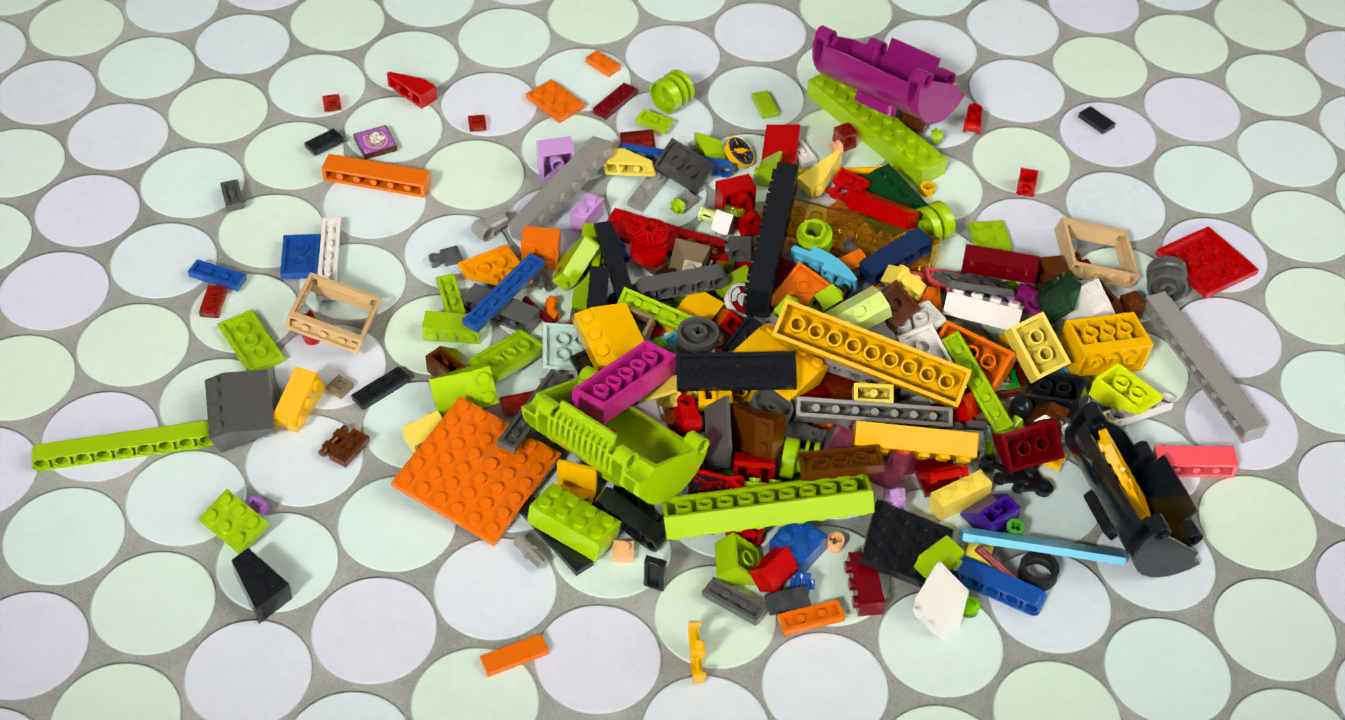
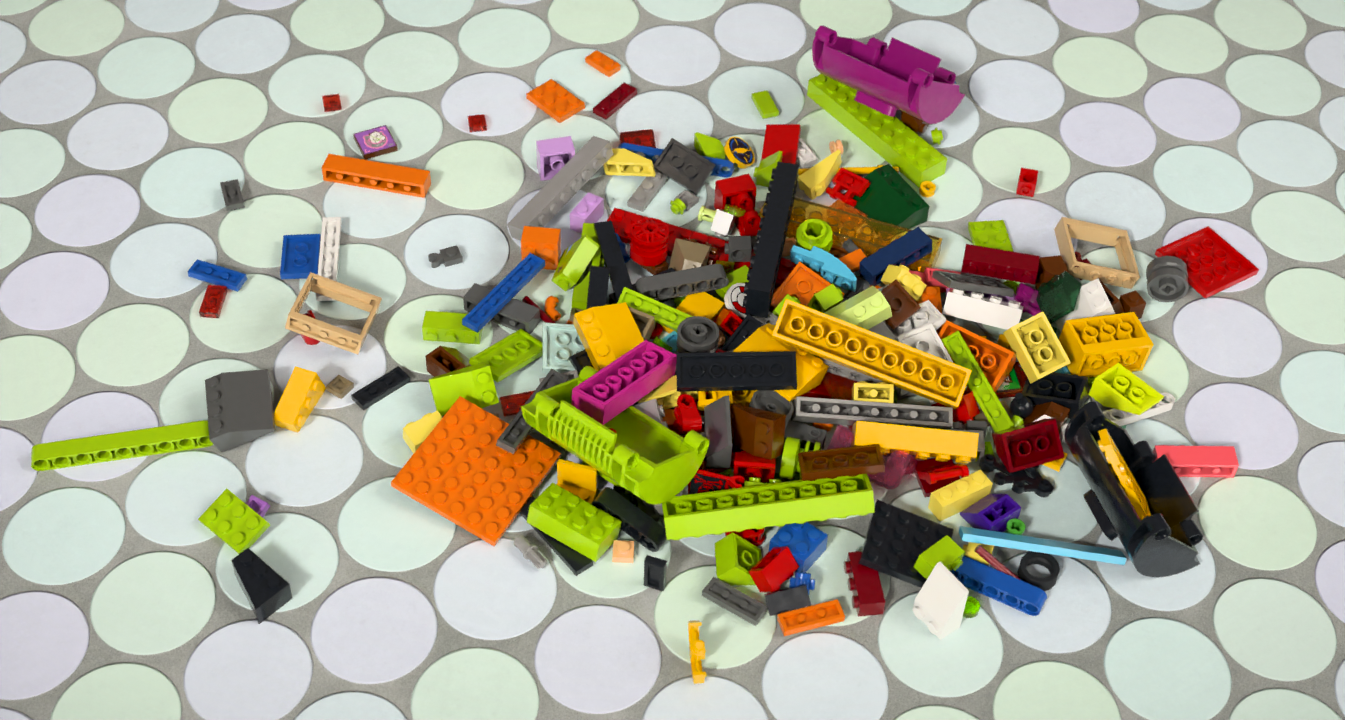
(251, 342): lime tile -> none
(324, 142): black plate -> none
(349, 447): reddish brown plate -> none
(413, 88): red slope -> none
(450, 294): lime plate -> none
(486, 228): light grey piece -> none
(490, 266): light orange plate -> none
(514, 655): orange tile -> none
(542, 280): dark grey plate -> none
(654, 121): lime plate -> none
(671, 91): lime wheel -> none
(835, 536): light nougat bush -> none
(846, 134): clear red brick -> none
(883, 209): red brick -> none
(895, 497): lavender brick -> none
(937, 220): lime wheel -> none
(973, 118): red piece -> none
(1096, 120): black tile -> none
(1205, 367): light grey brick -> none

